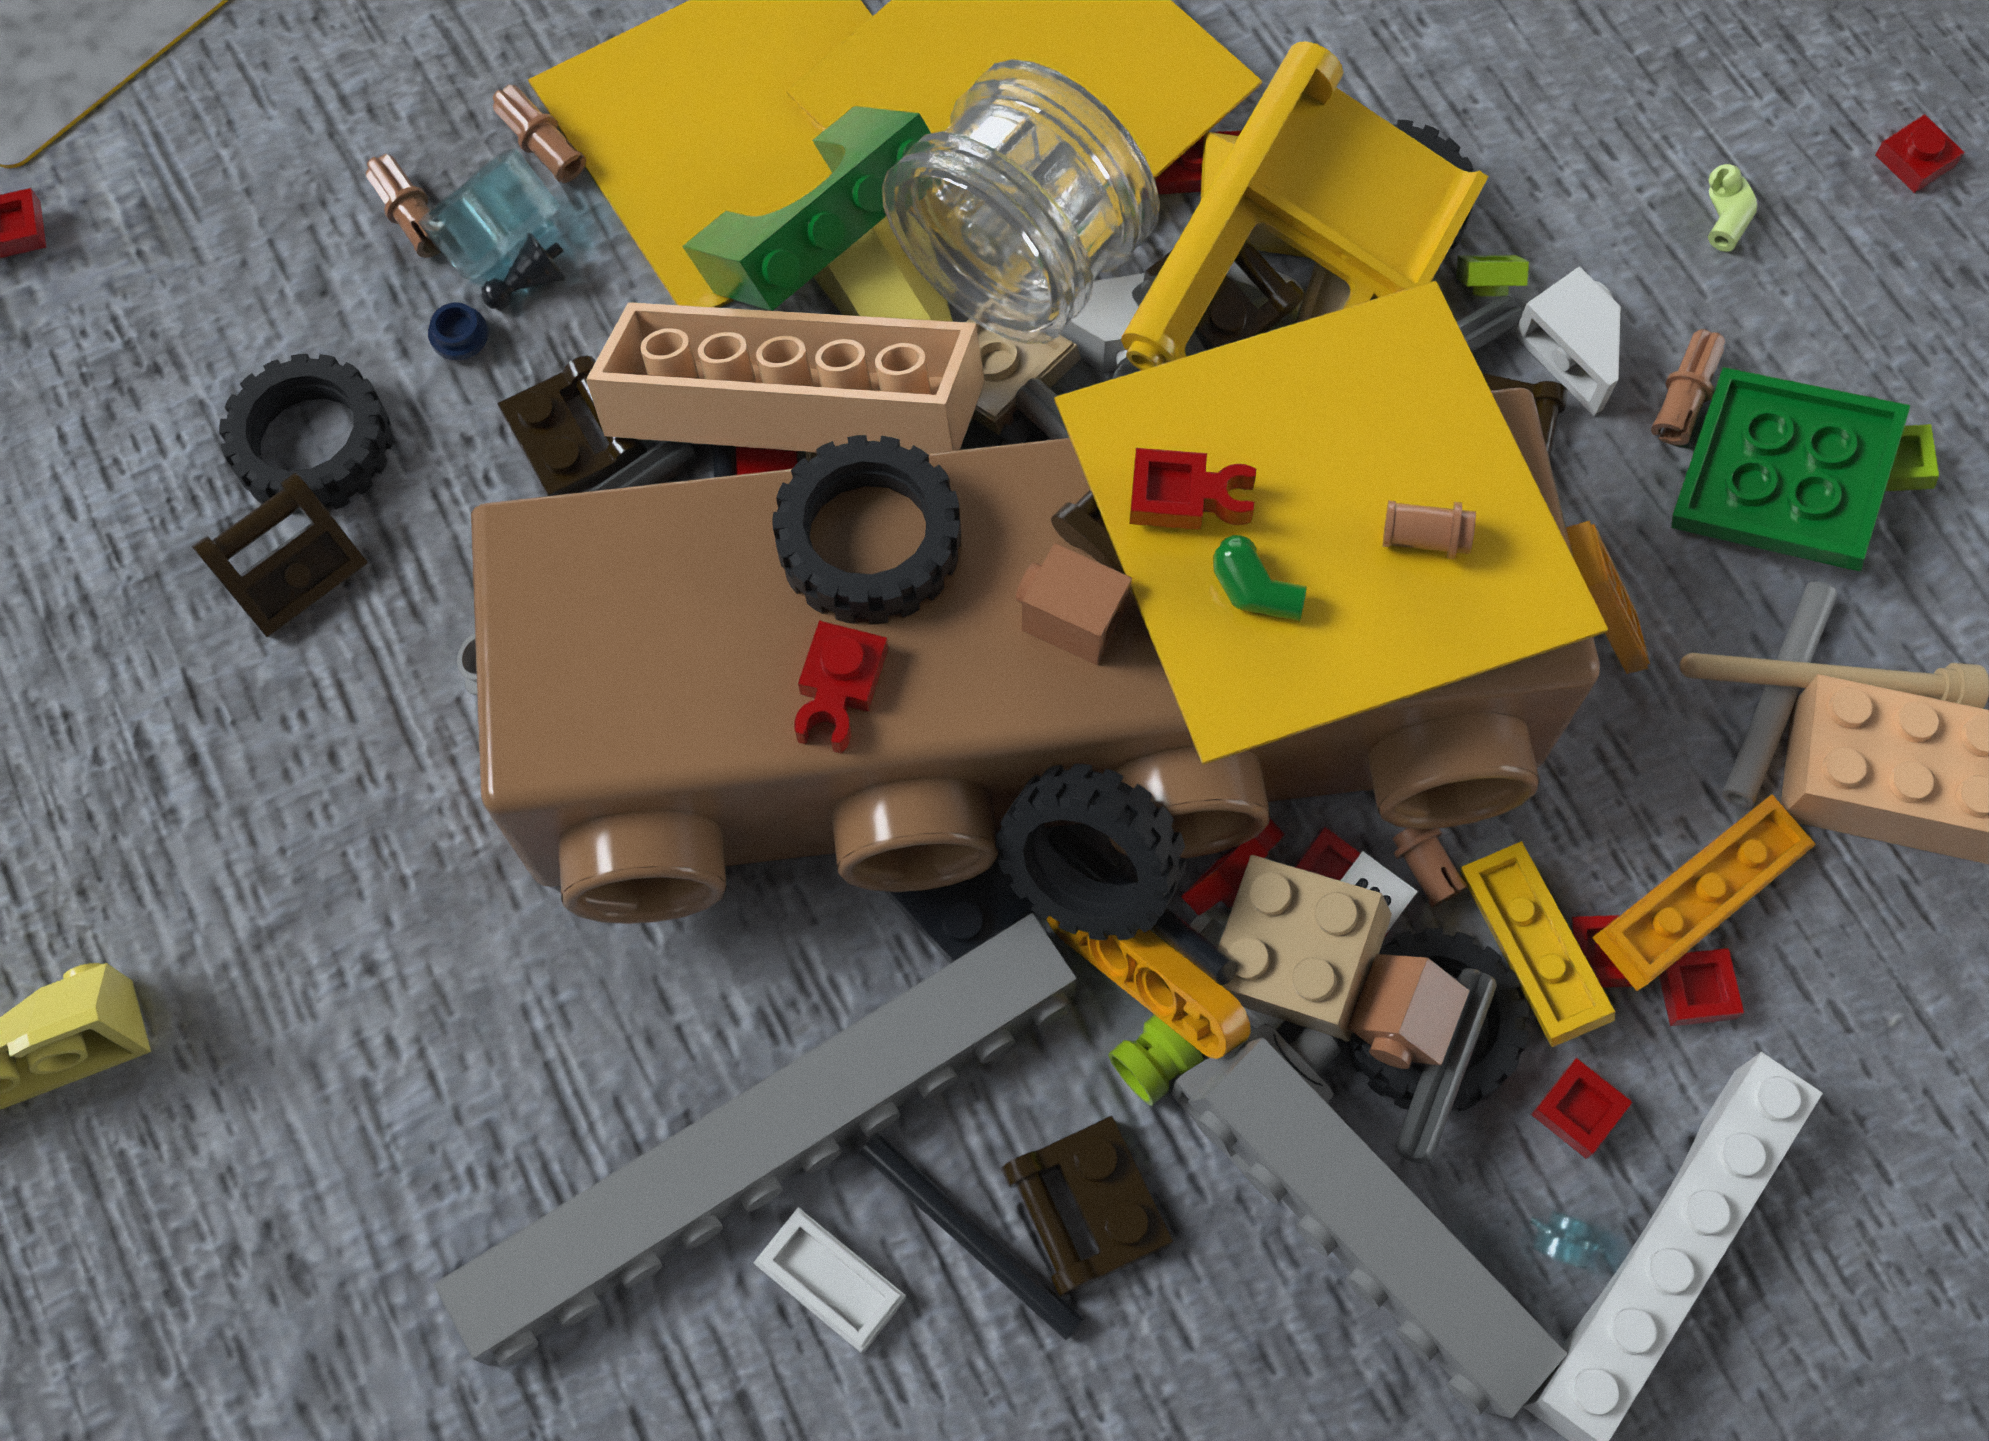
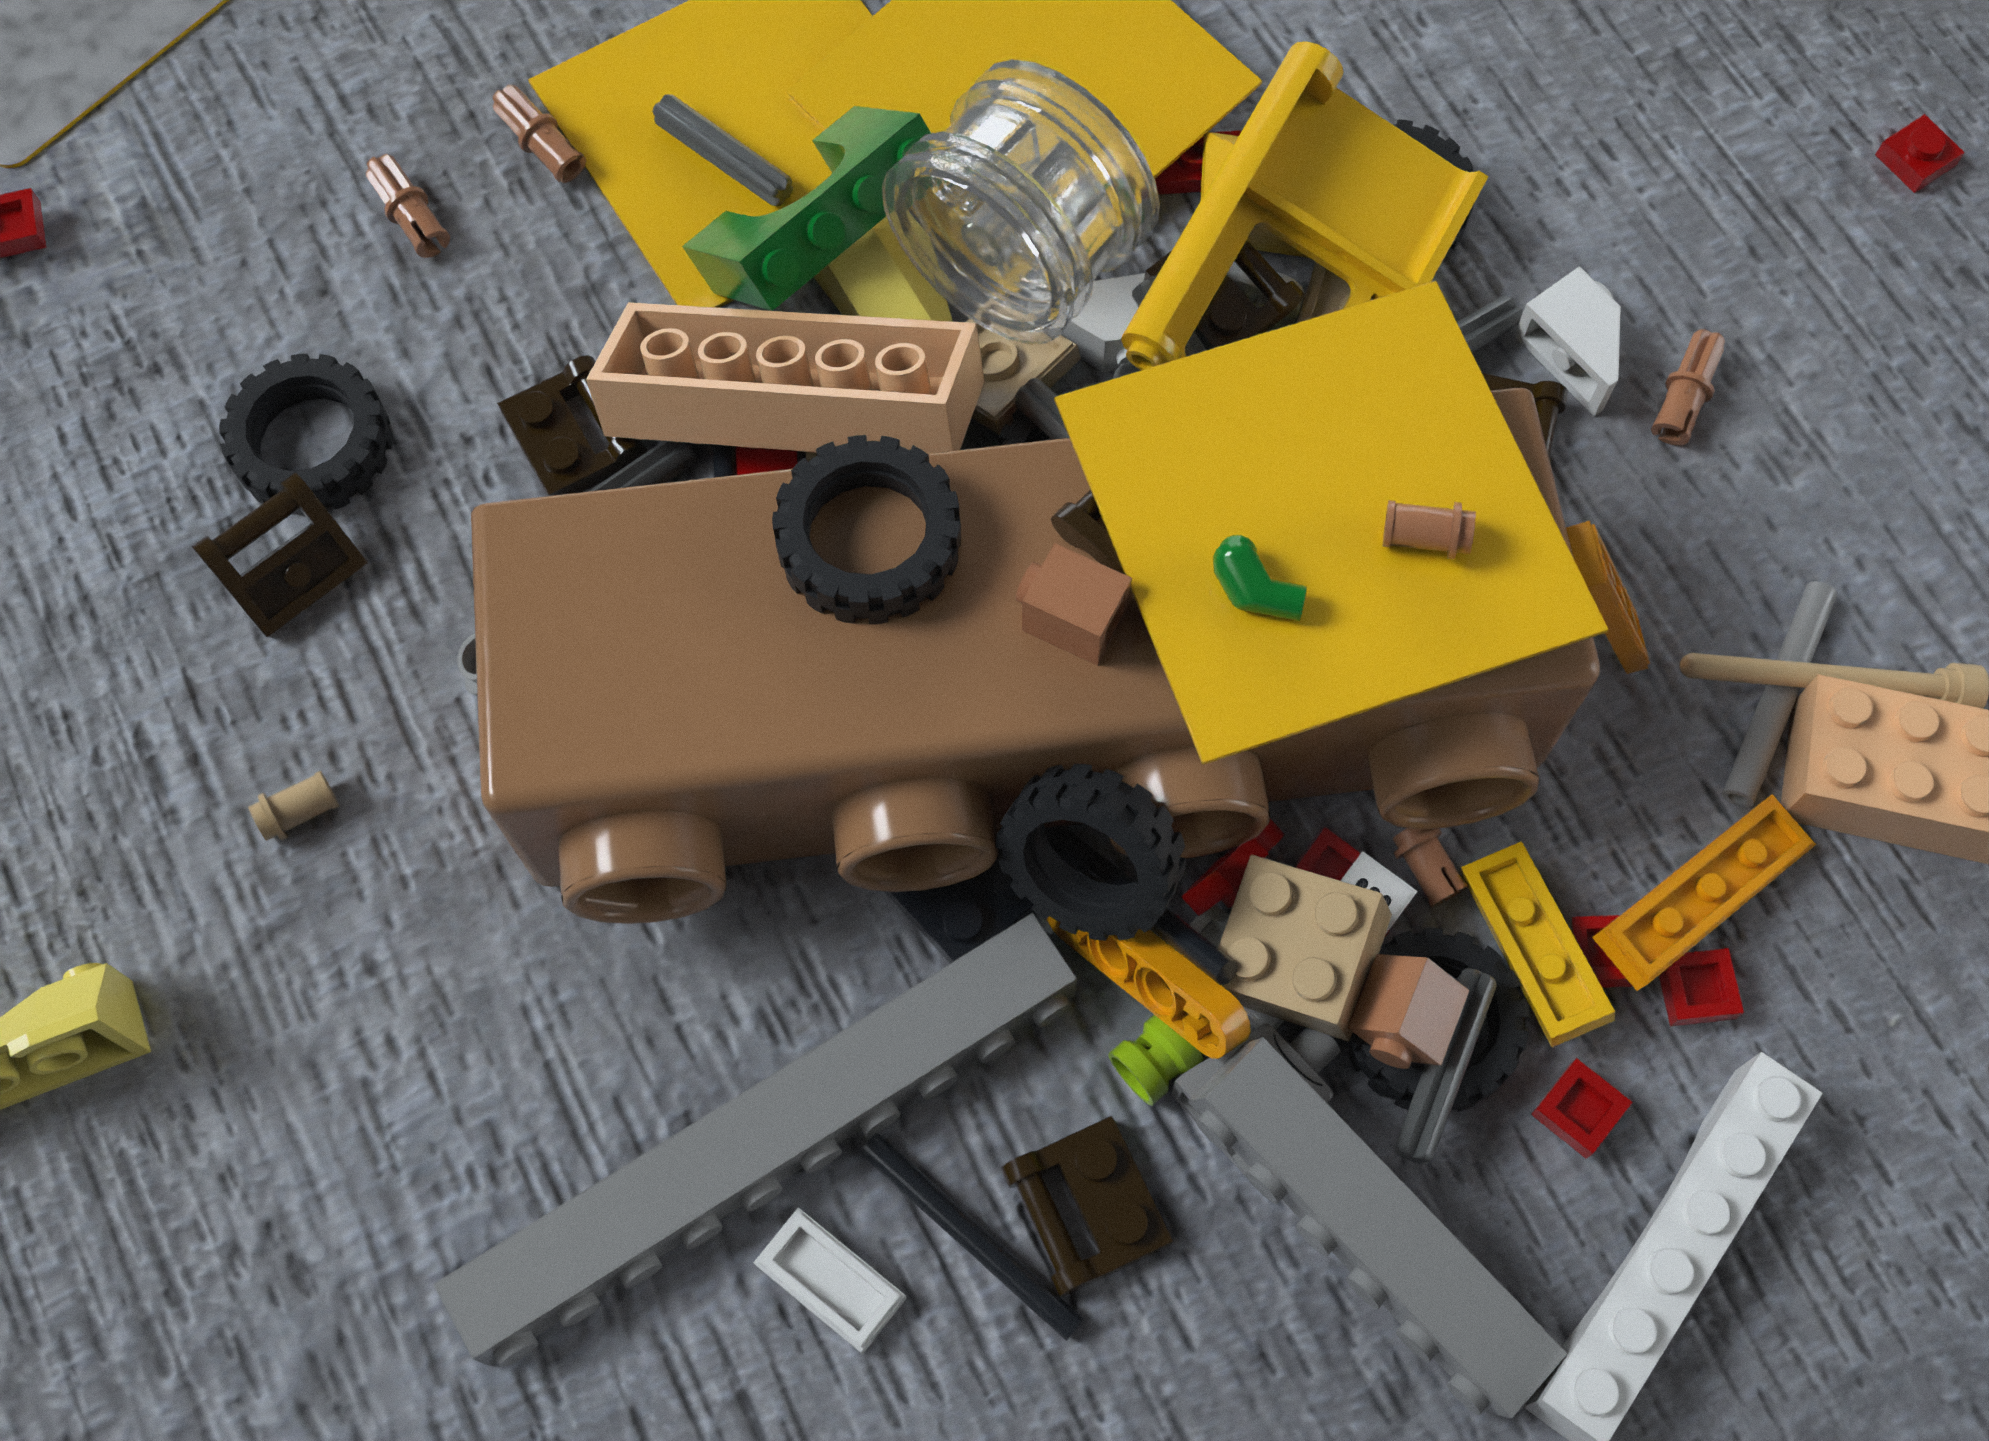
(292, 806): none -> tan pin
(457, 331): dark blue plate -> none
(490, 216): clear light blue brick -> none
(530, 269): black piece -> none
(722, 150): none -> dark grey axle
(838, 674): red plate -> none
(1176, 490): red plate -> none
(1492, 273): lime plate -> none
(1565, 1239): clear light blue plate -> none
(1734, 205): yellowish green arm -> none
(1791, 468): green plate -> none
(1915, 461): lime plate -> none

